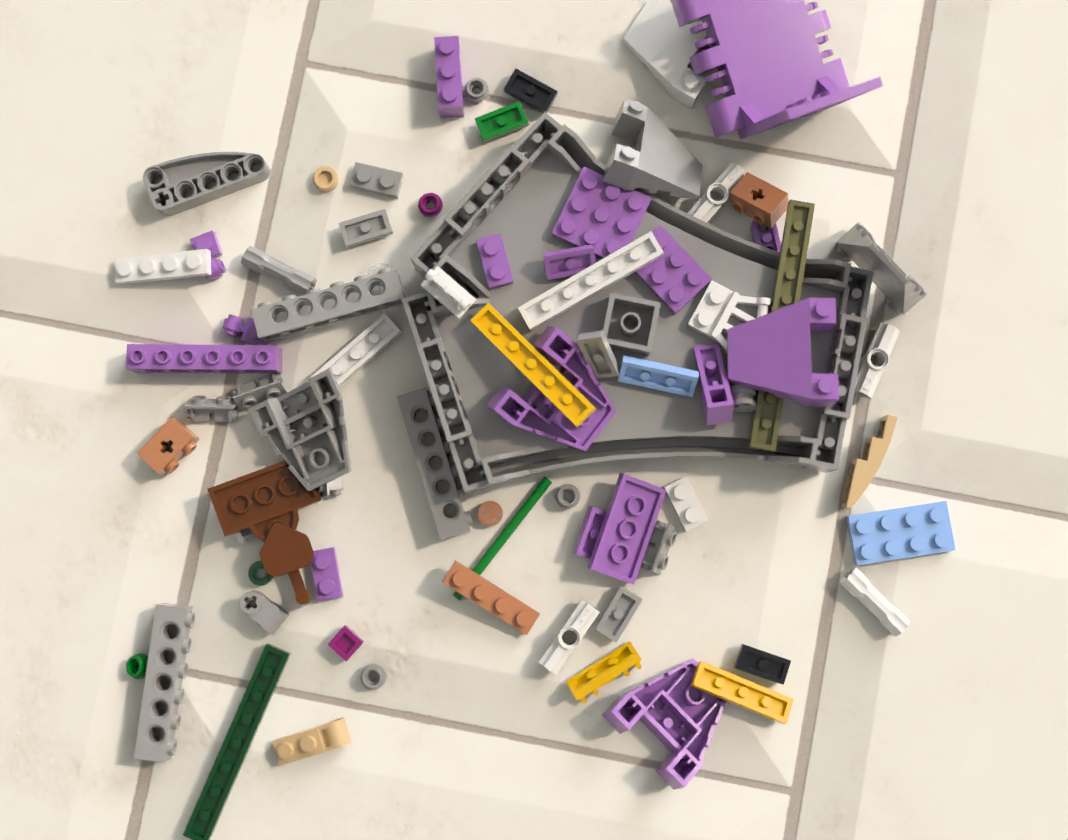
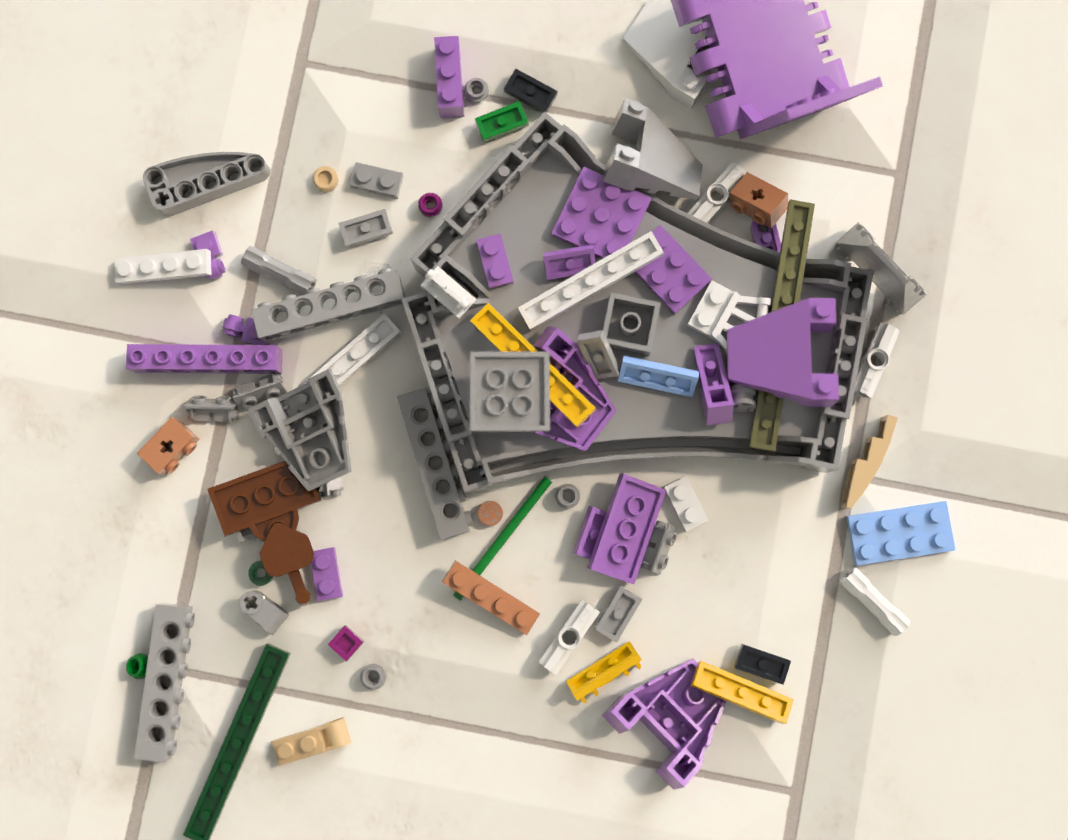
(509, 391): none -> light grey plate

